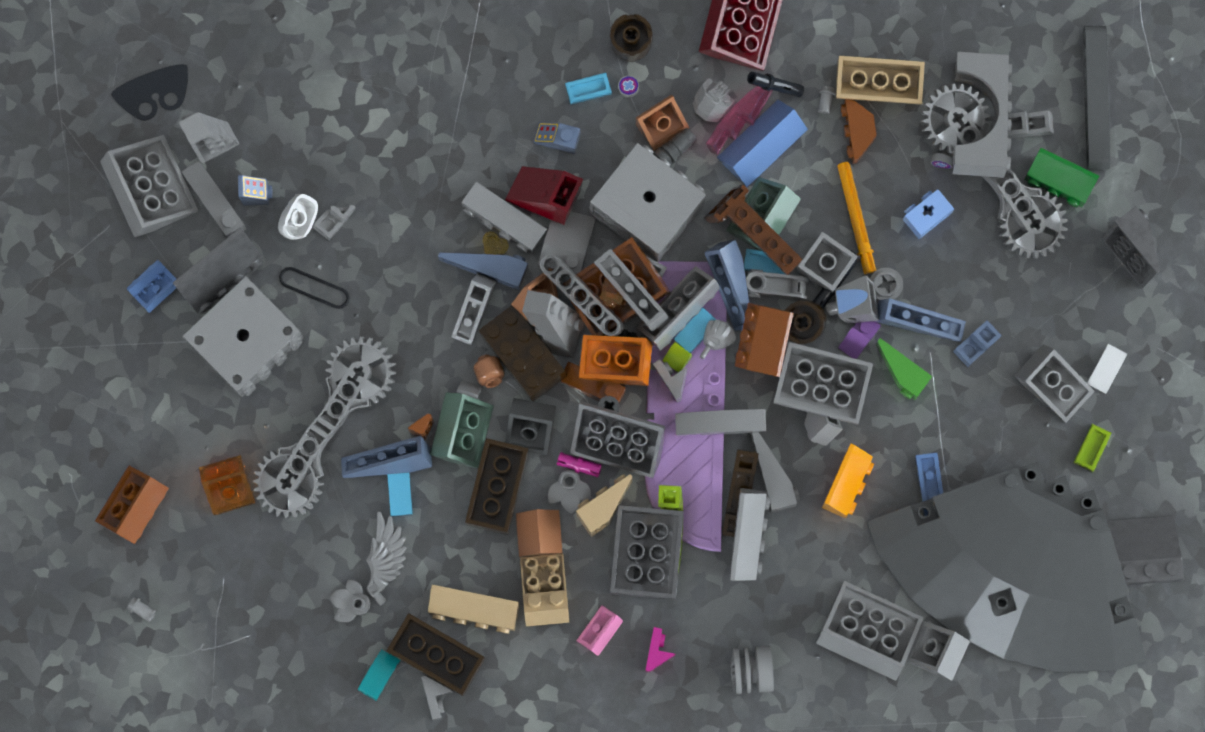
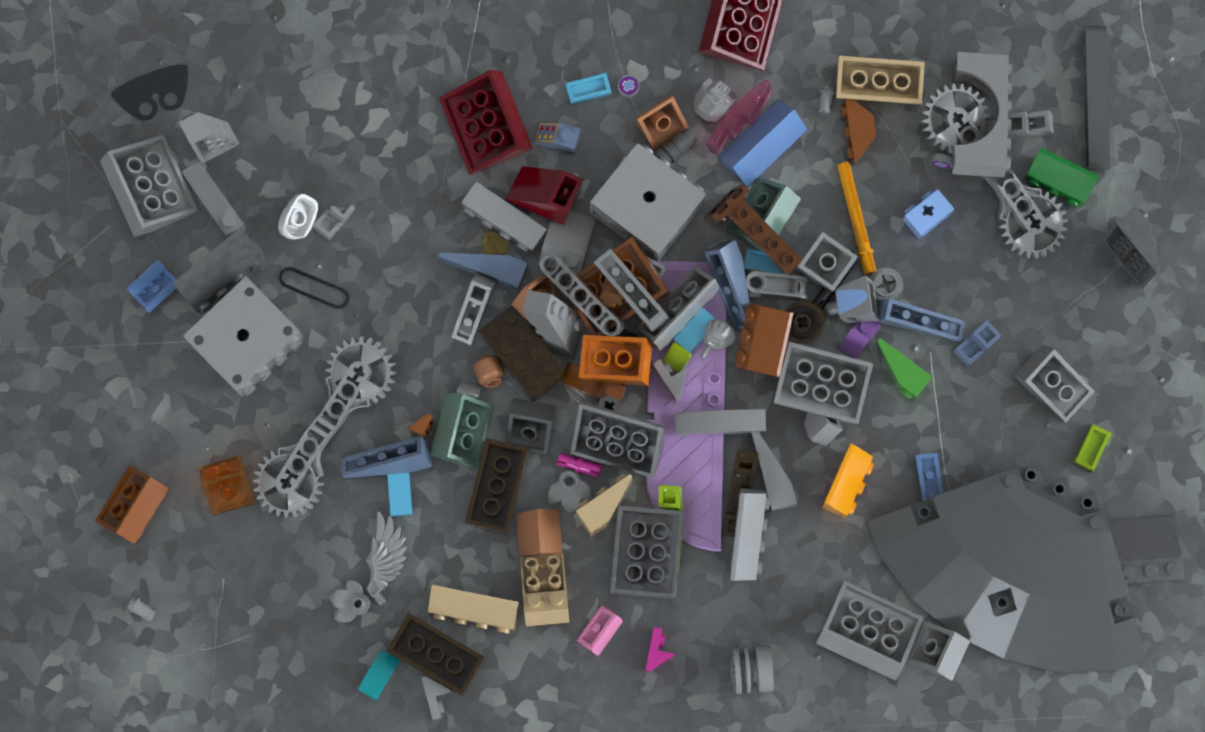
(254, 190): sand blue slope -> none
(485, 122): none -> dark red slope
(628, 26): dark brown brick -> none
(769, 82): black pin -> none
(1107, 368): white slope -> none

